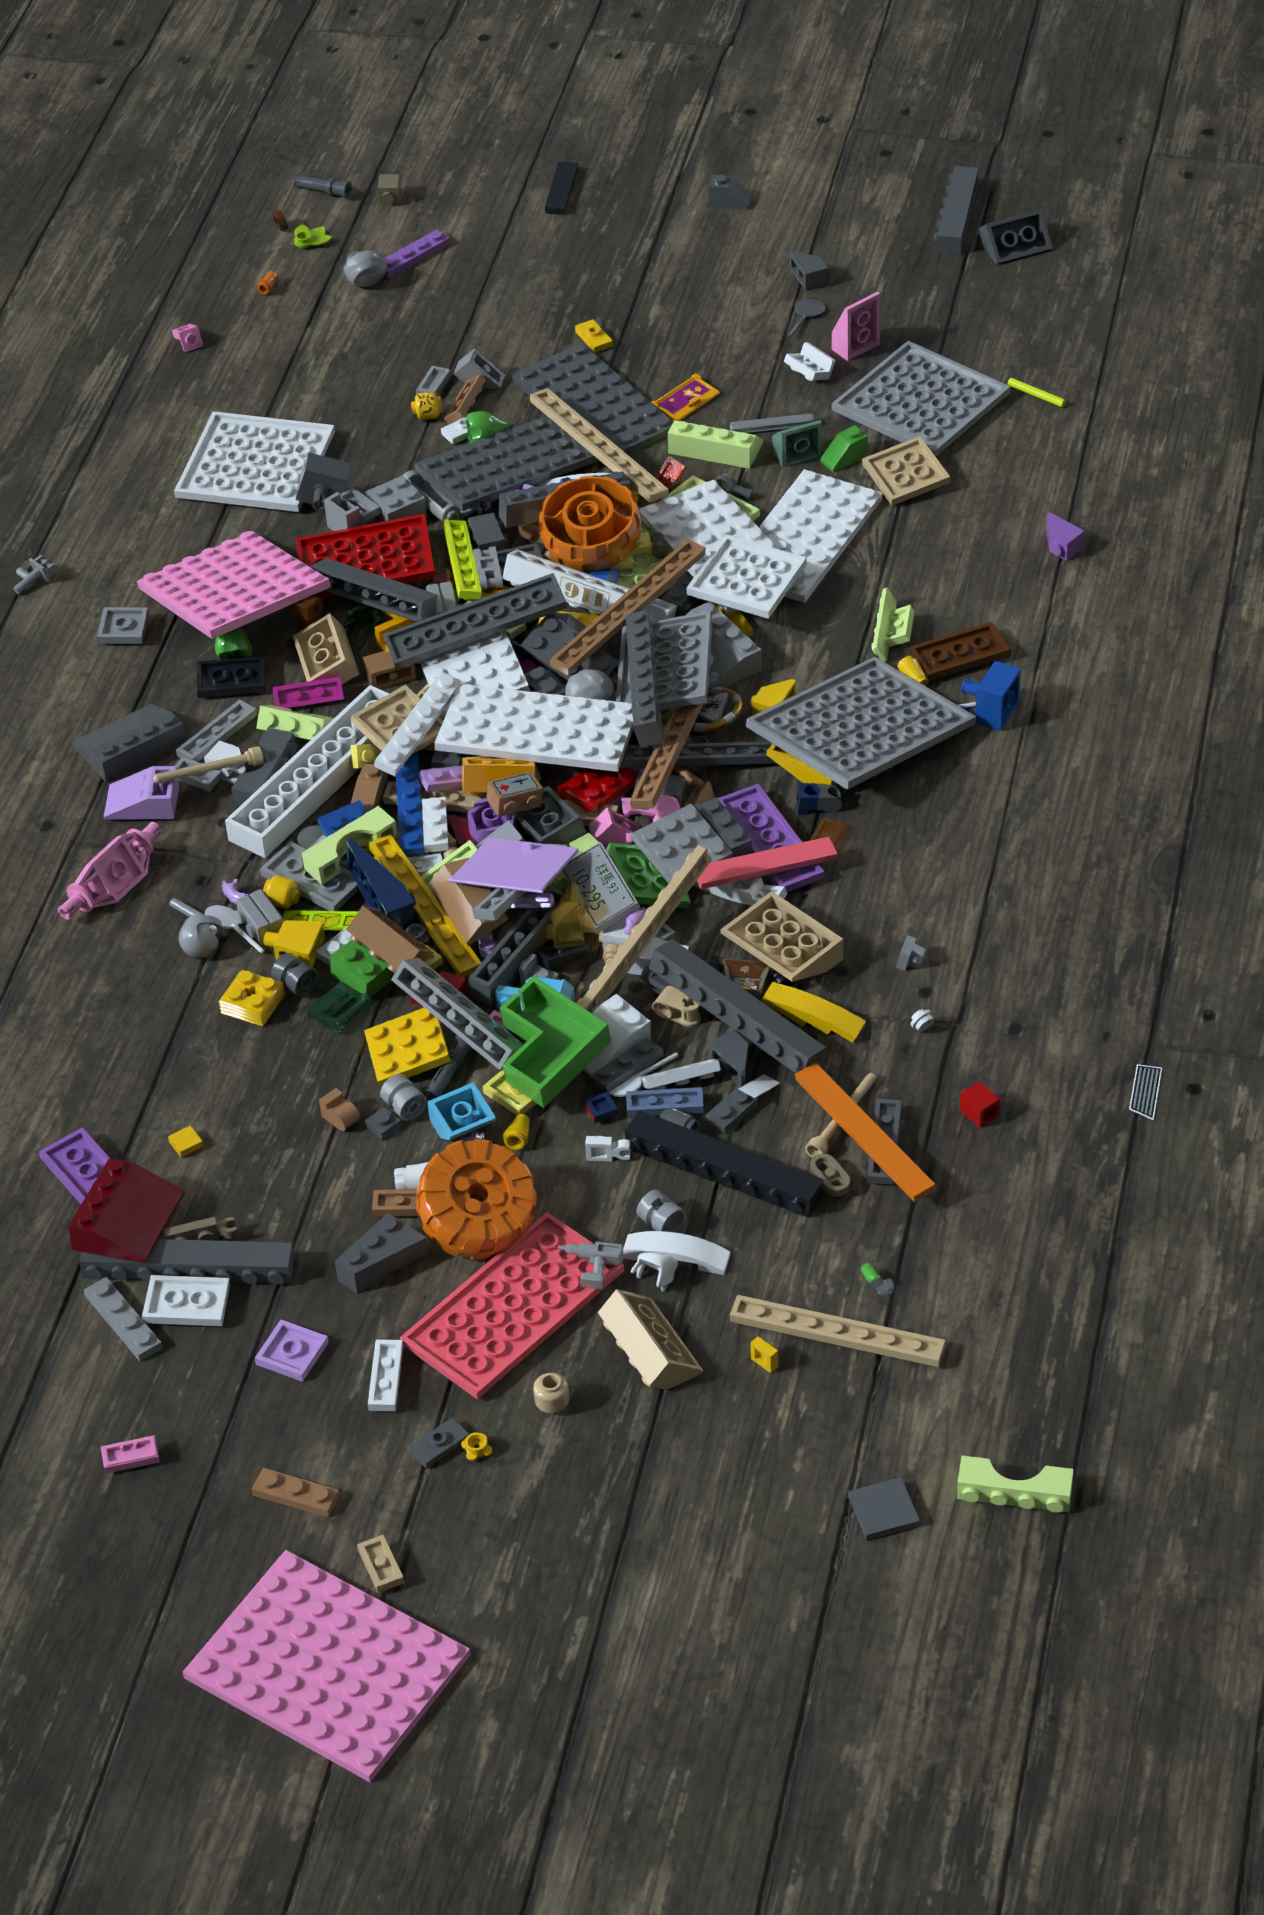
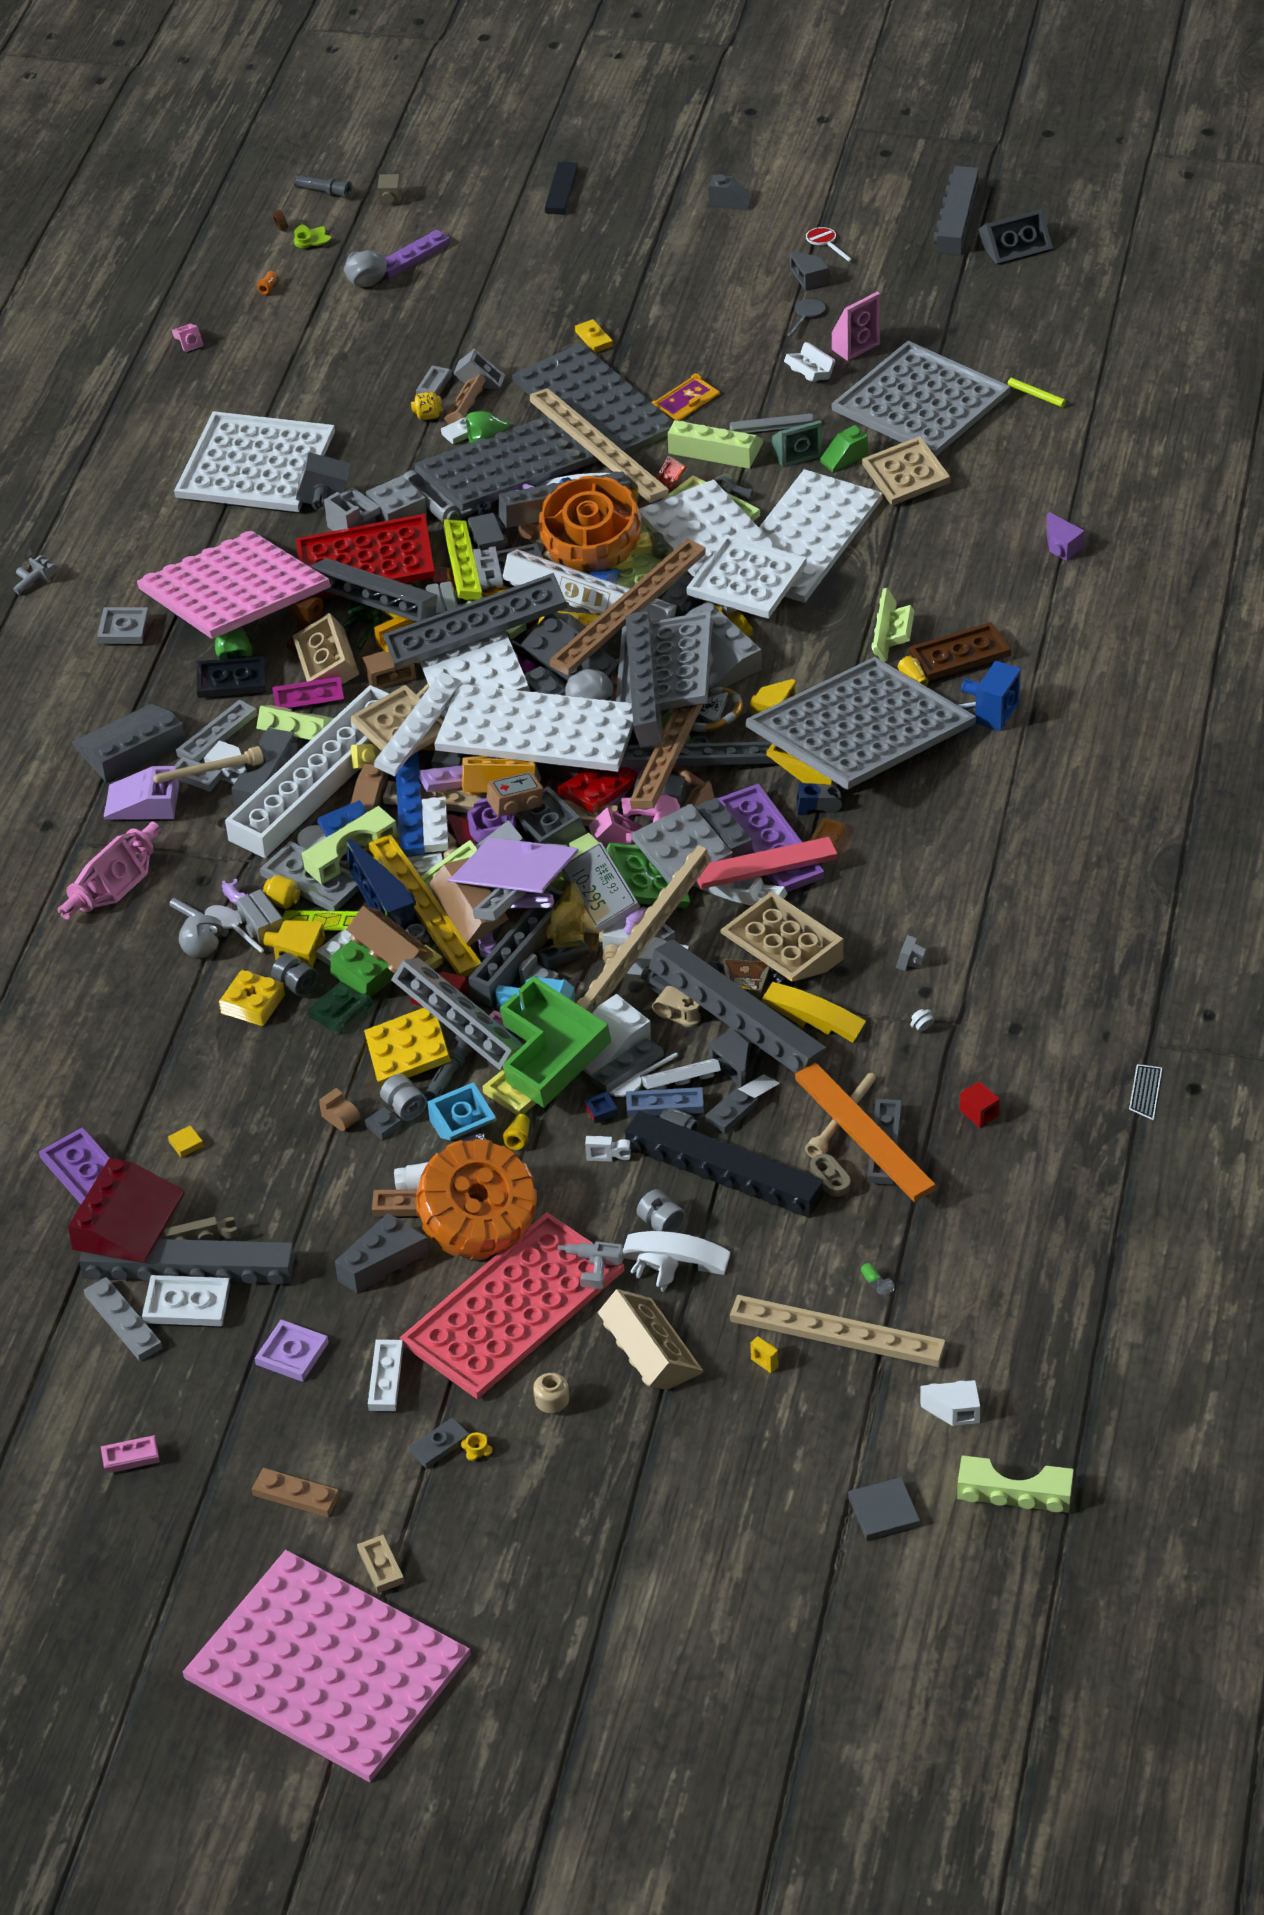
(824, 236): none -> piece
(952, 1402): none -> white slope

